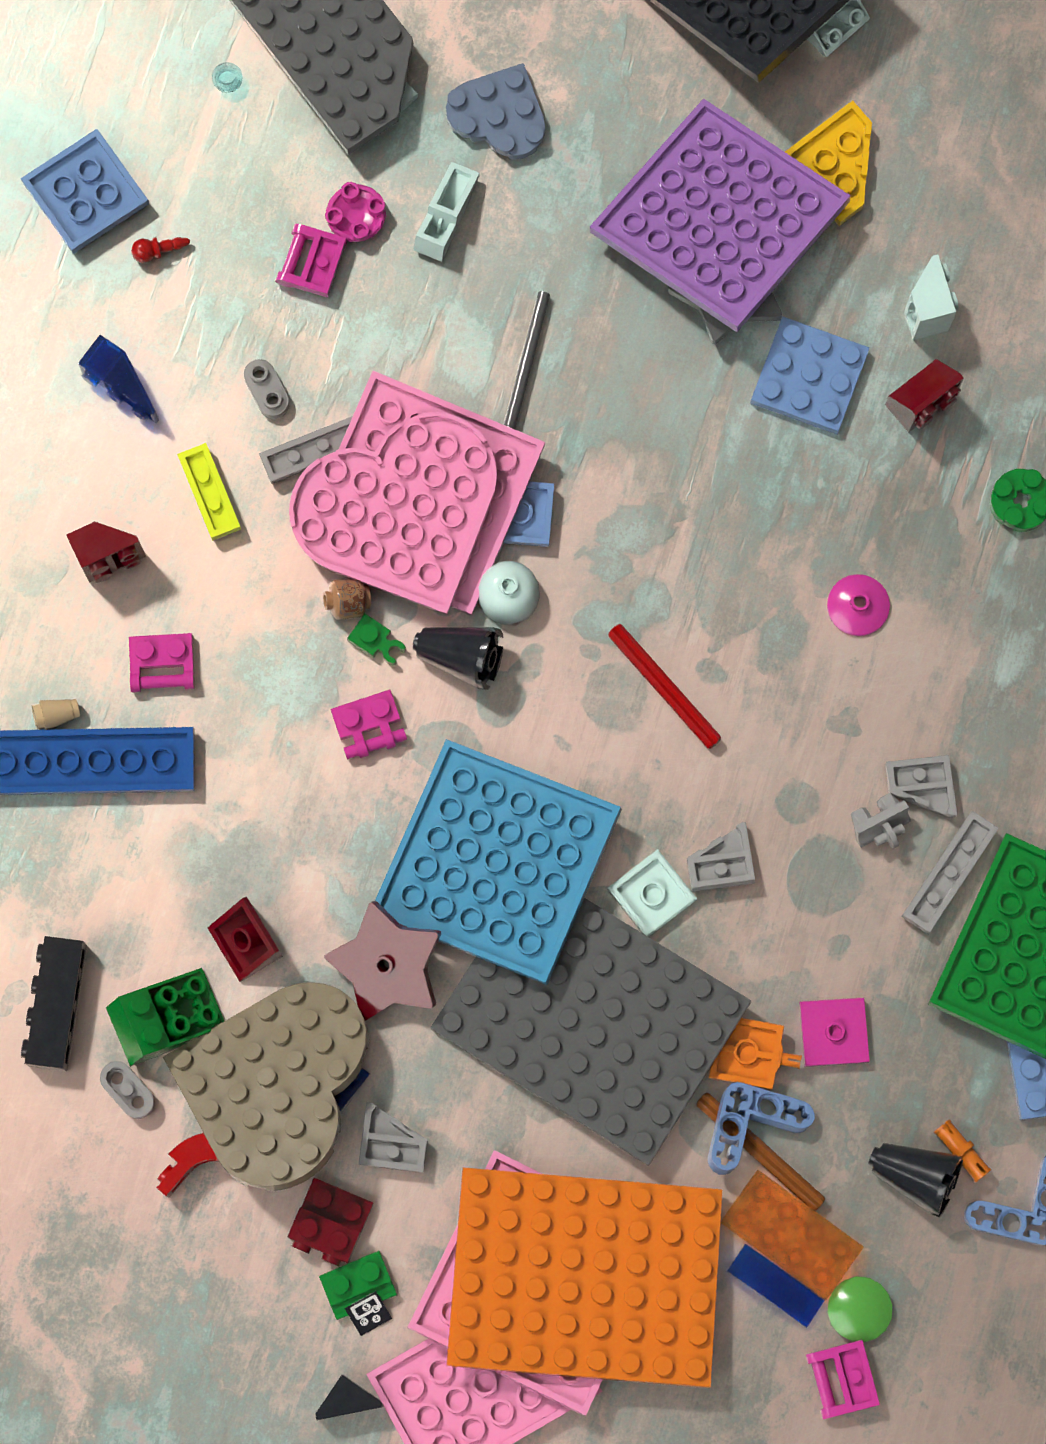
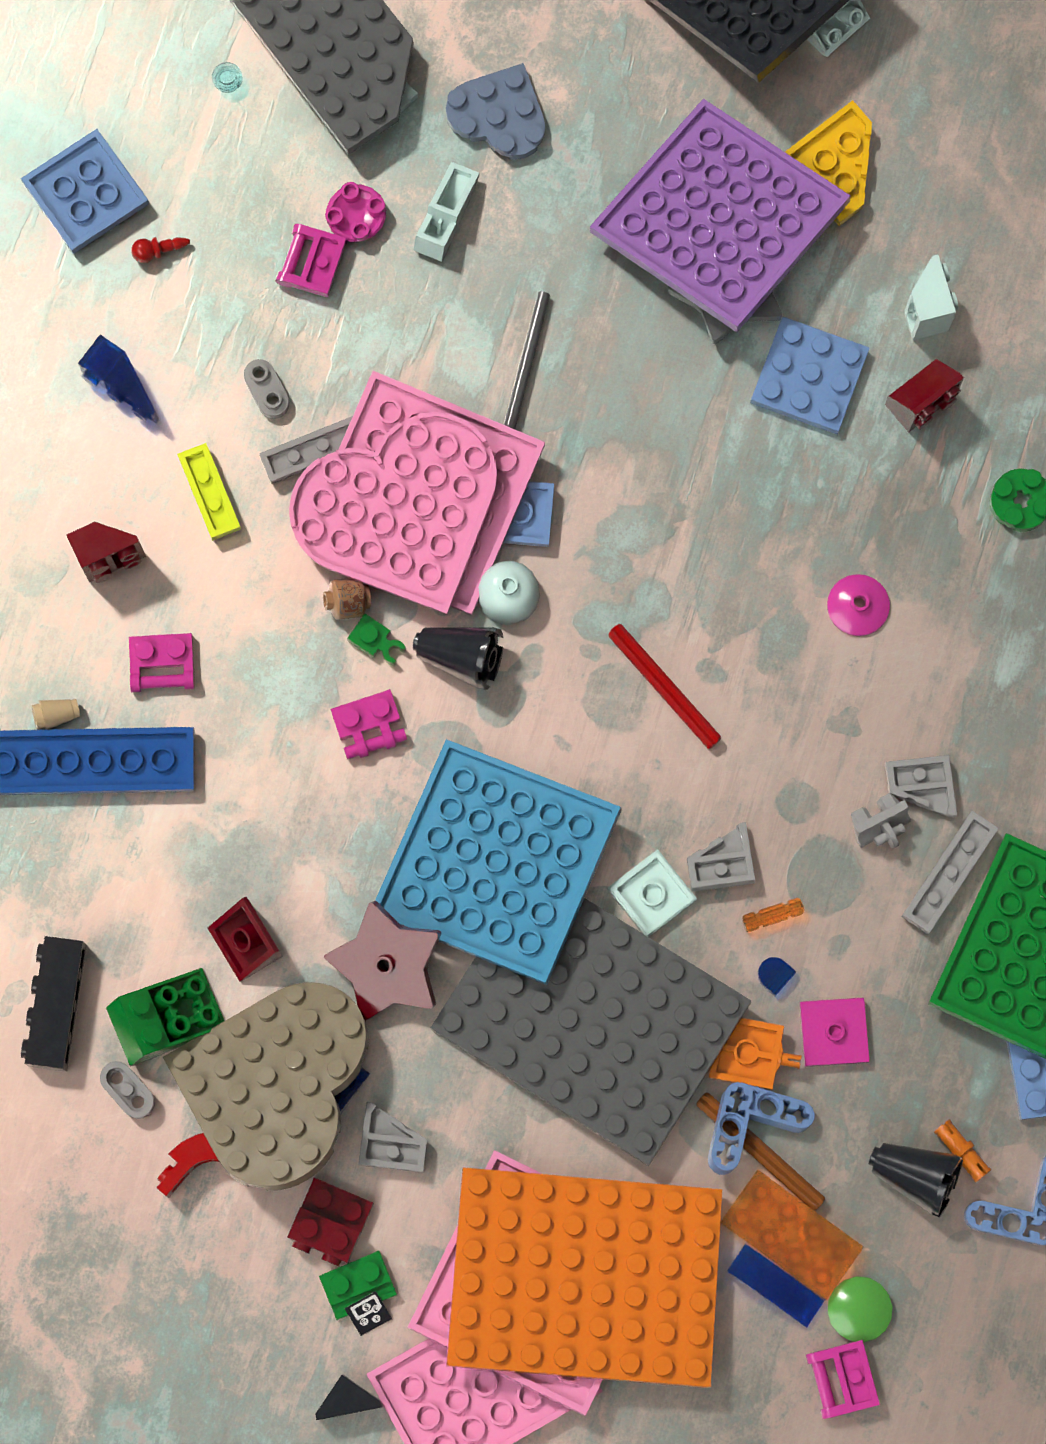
(772, 914): none -> clear orange axle
(774, 974): none -> clear blue tile

